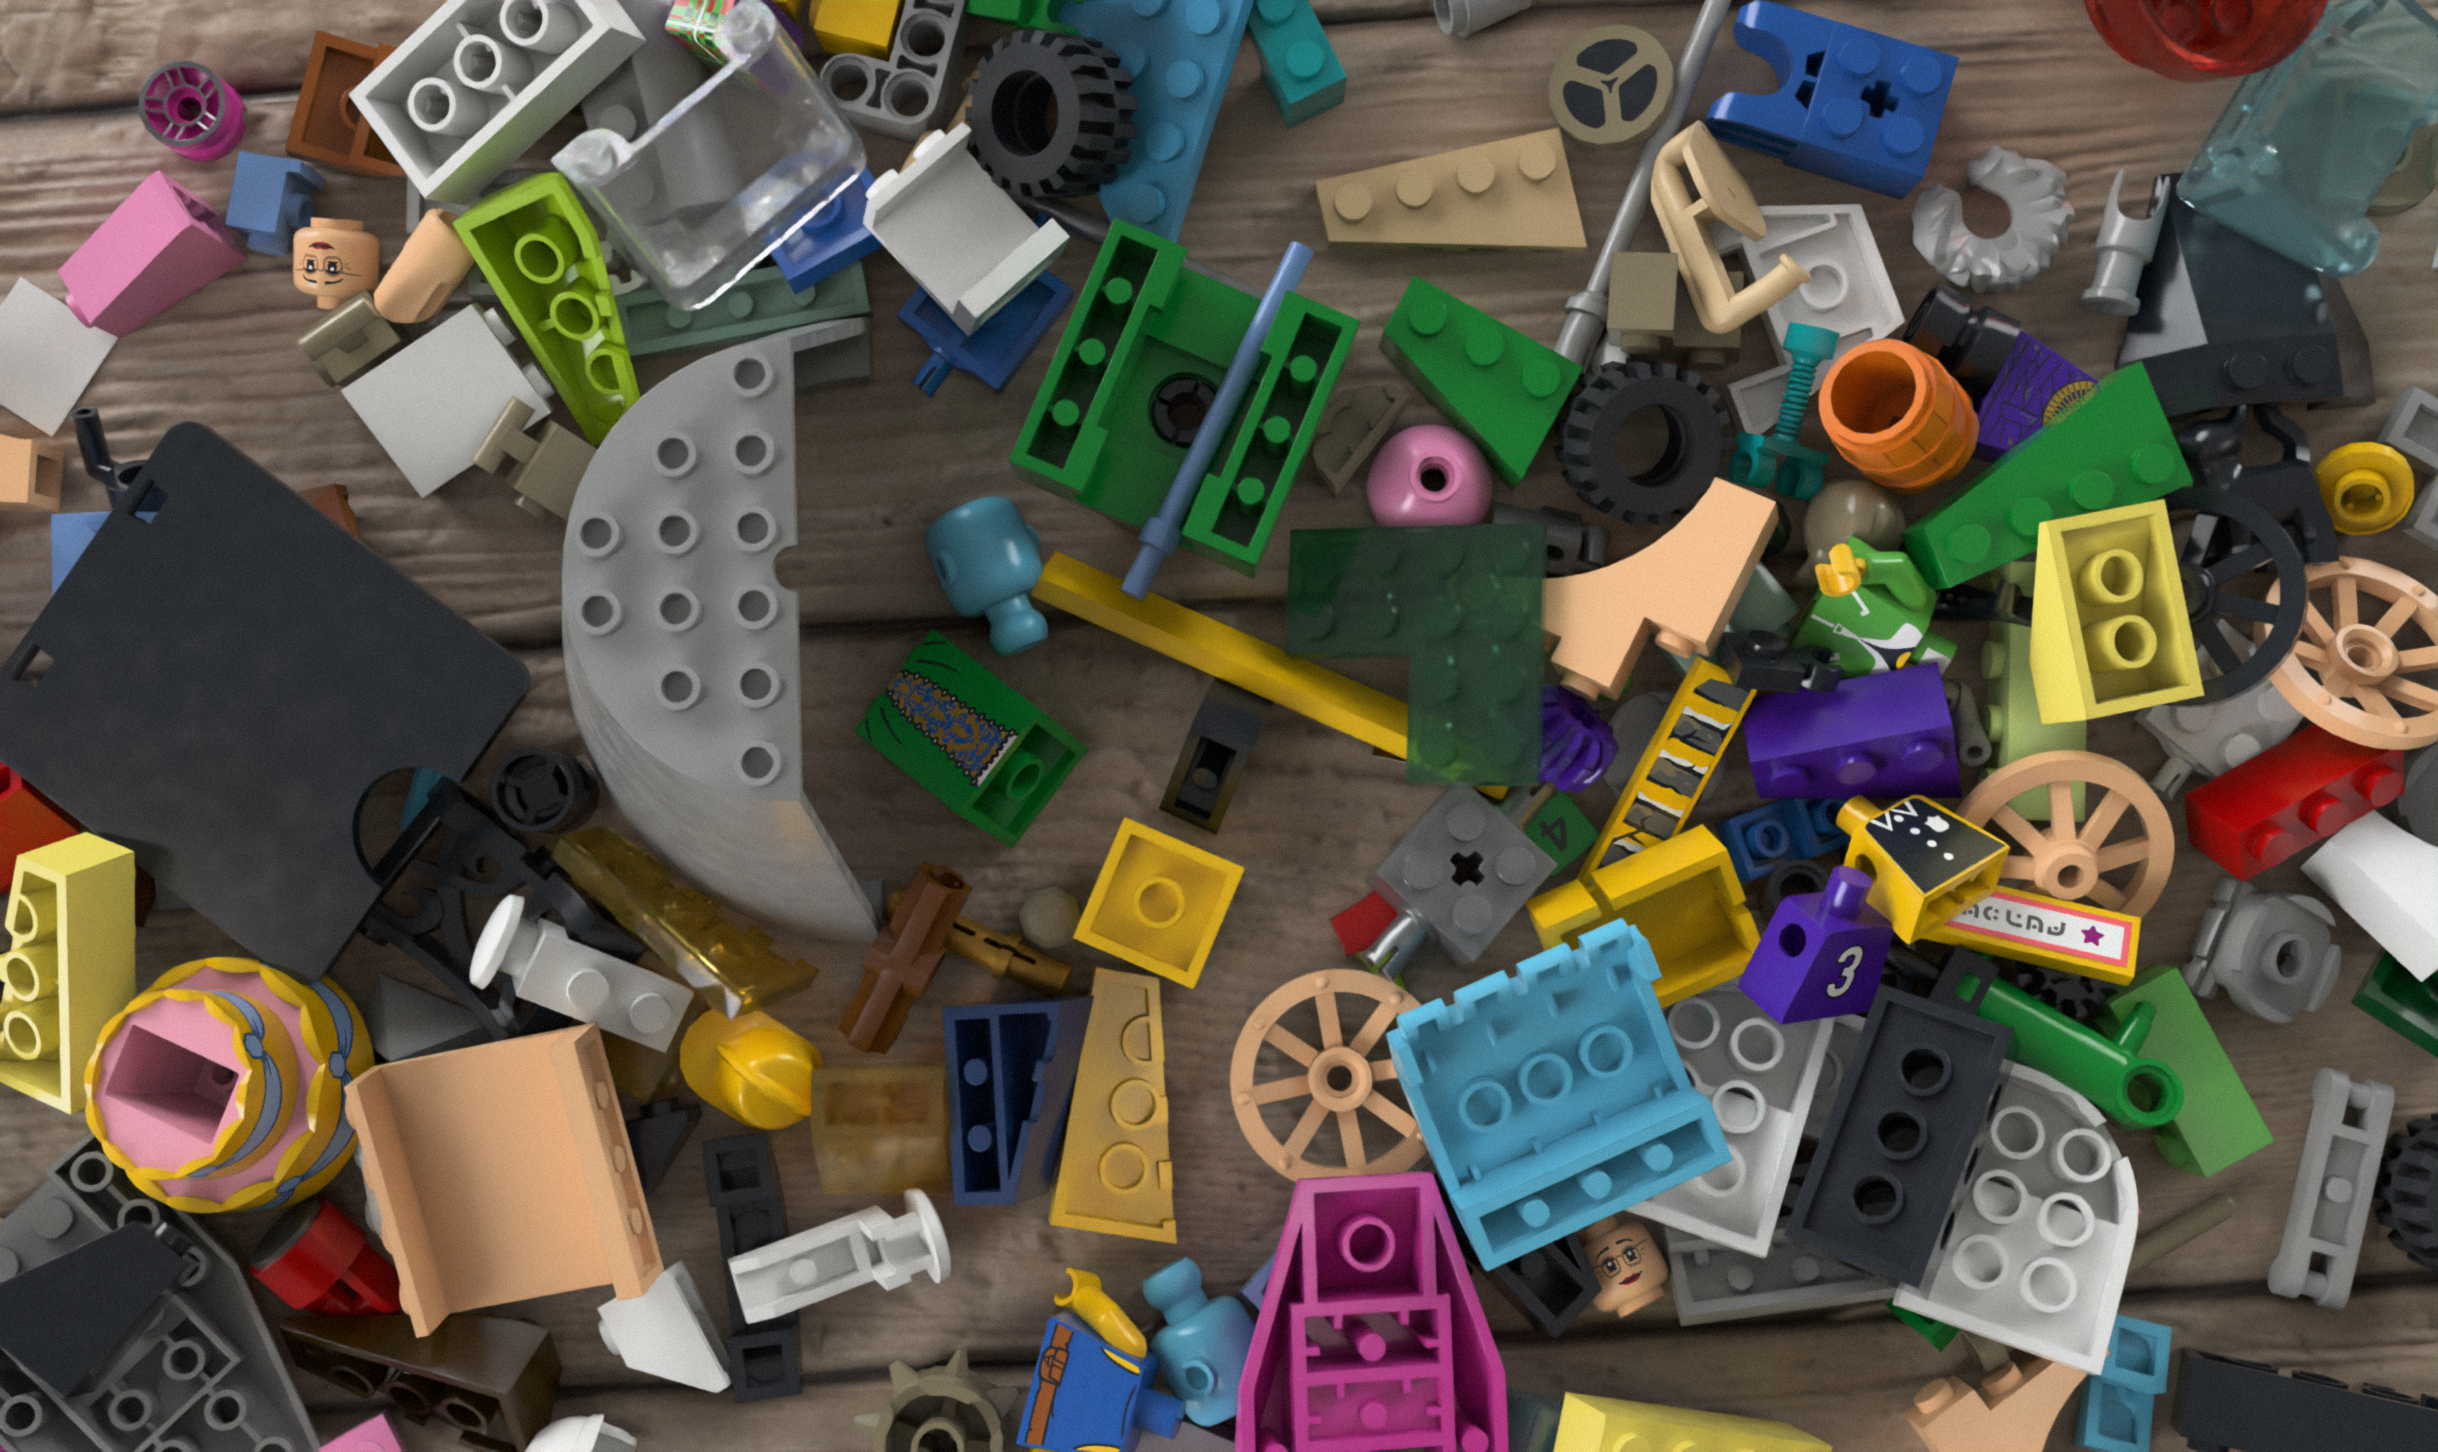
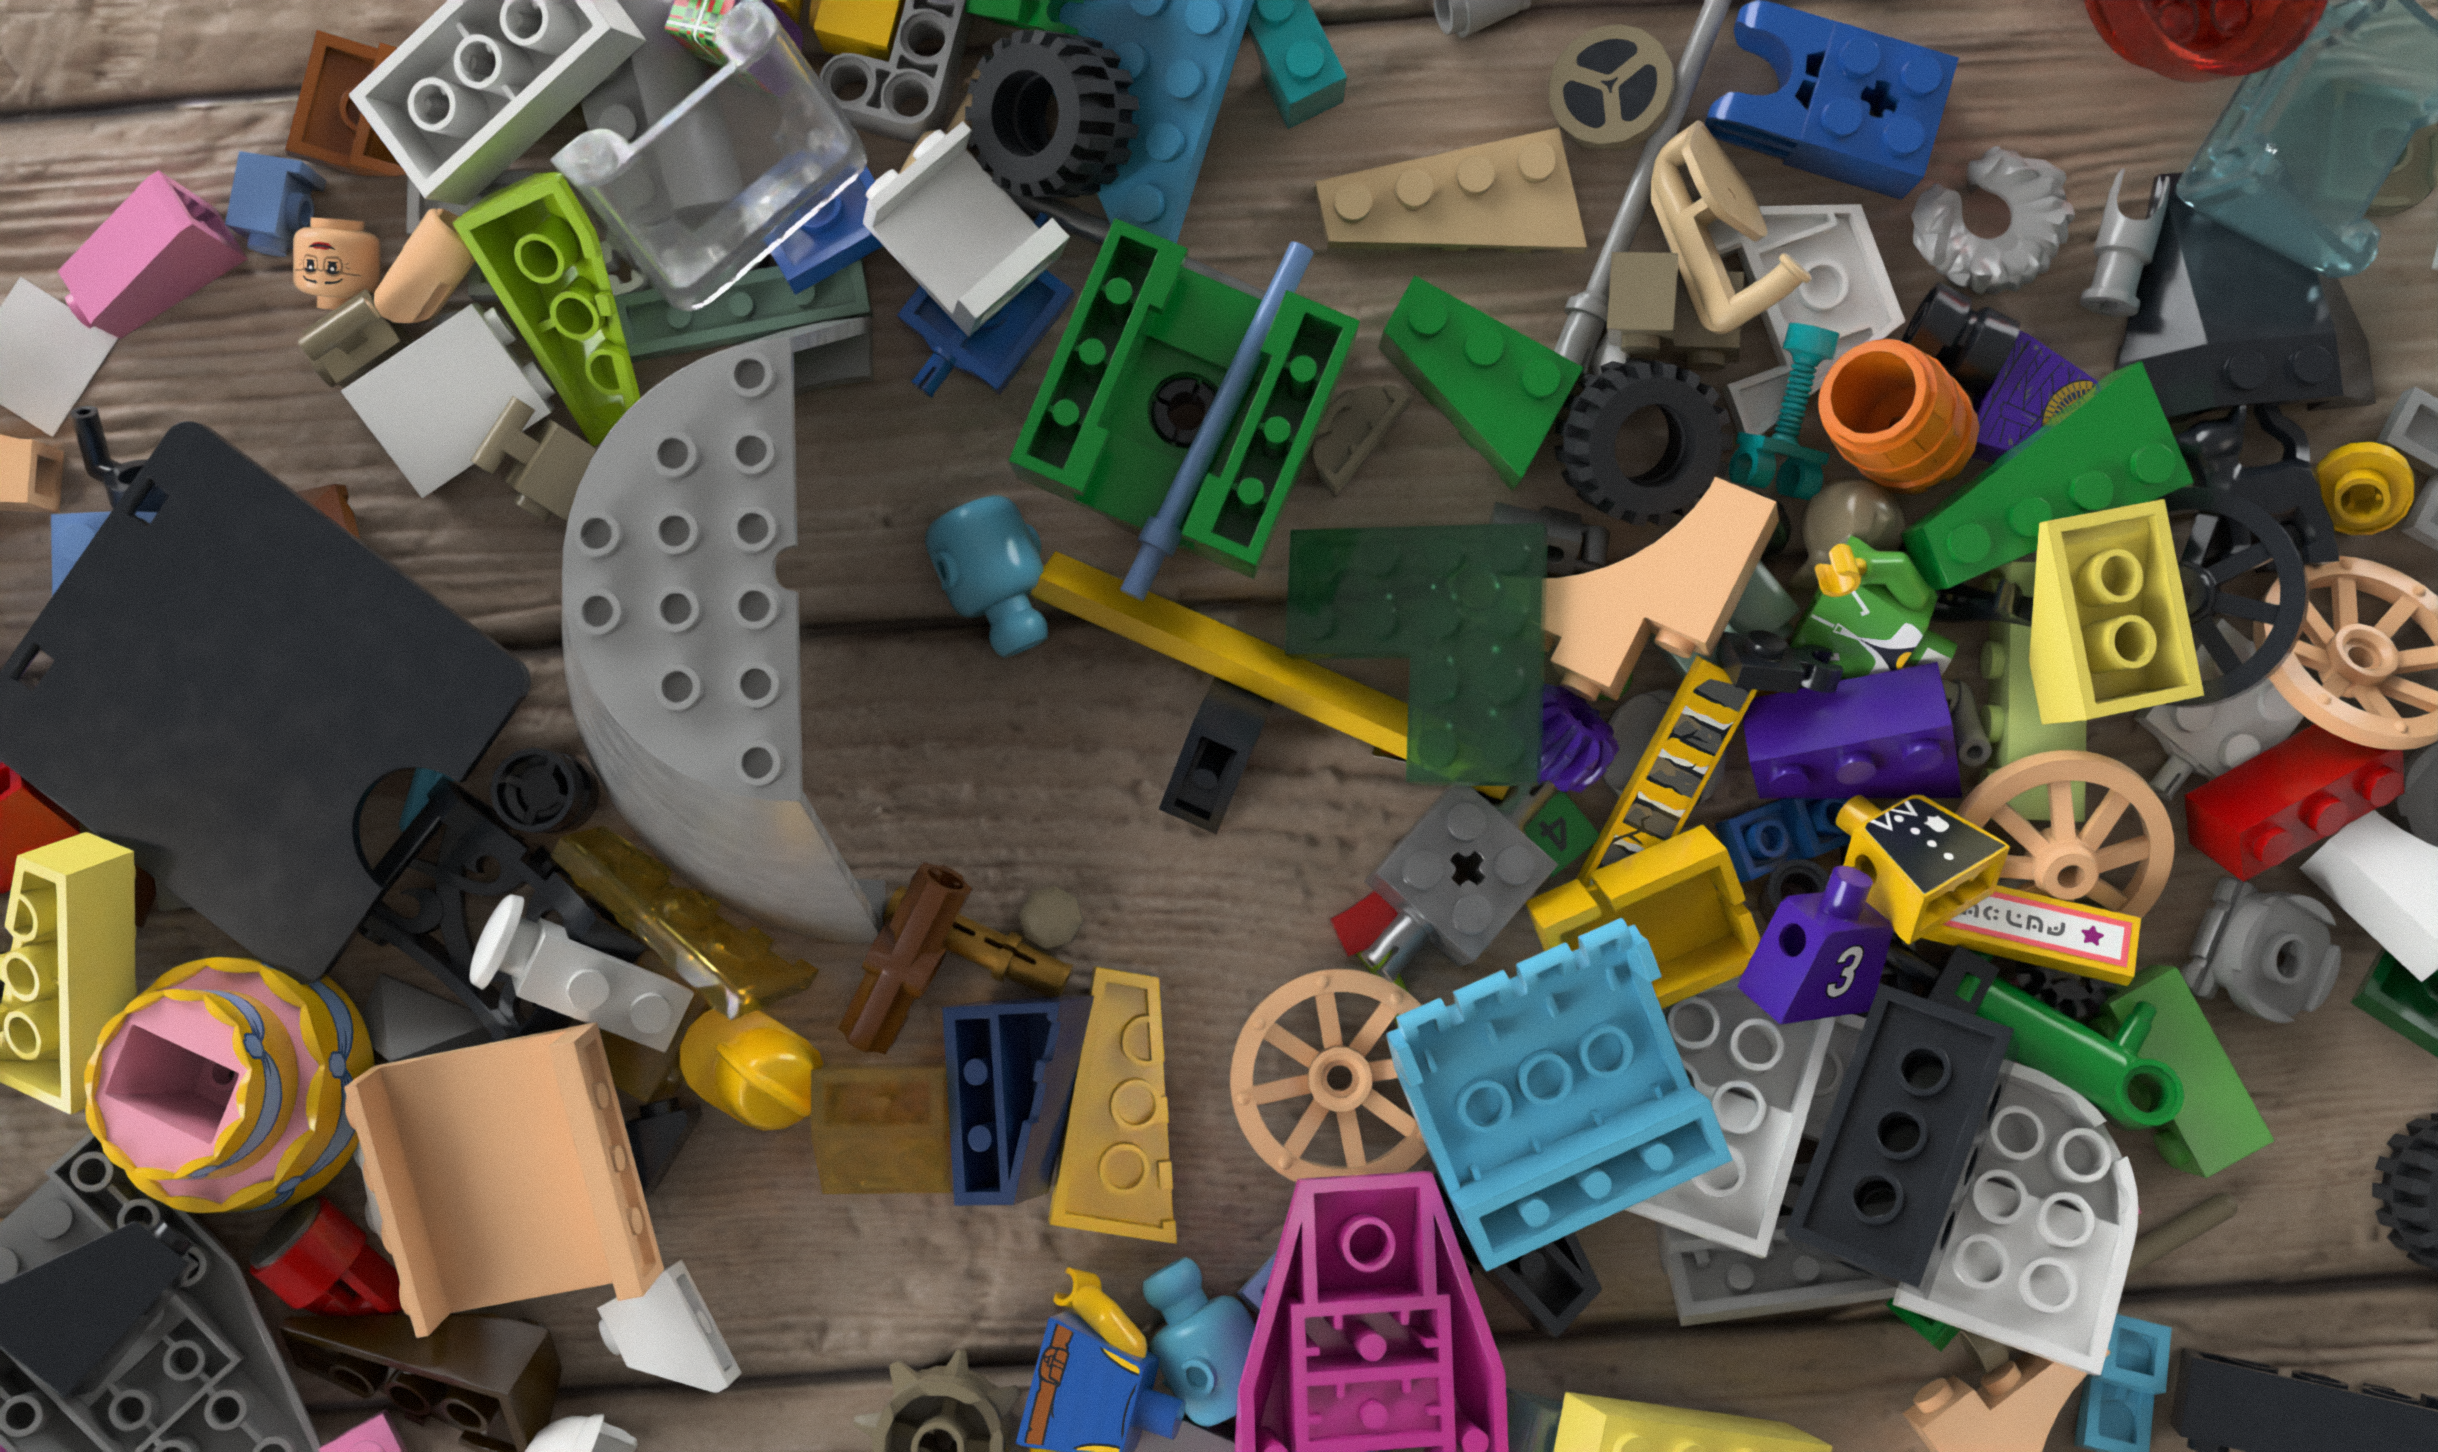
(167, 111): dark pink wheel -> none
(750, 1215): black slope -> none
(842, 1257): white piece -> none
(970, 739): green slope -> none
(1158, 903): yellow container -> none
(1396, 487): bright pink piece -> none
(1625, 1265): light nougat head -> none
(2333, 1189): light grey plate -> none

